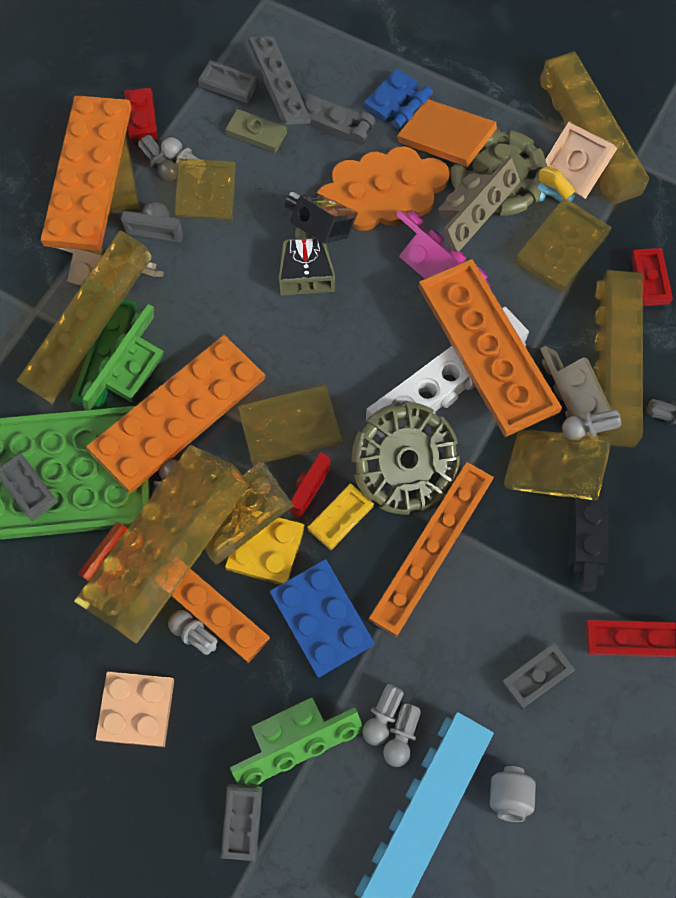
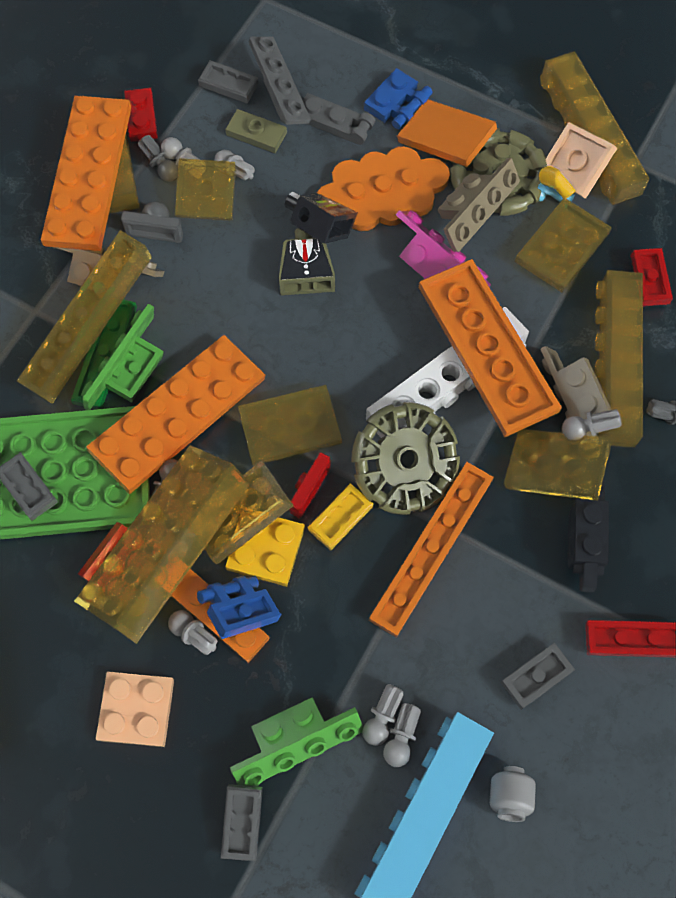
(241, 613): none -> blue plate
(243, 169): none -> light grey axle
(322, 618): blue plate -> none

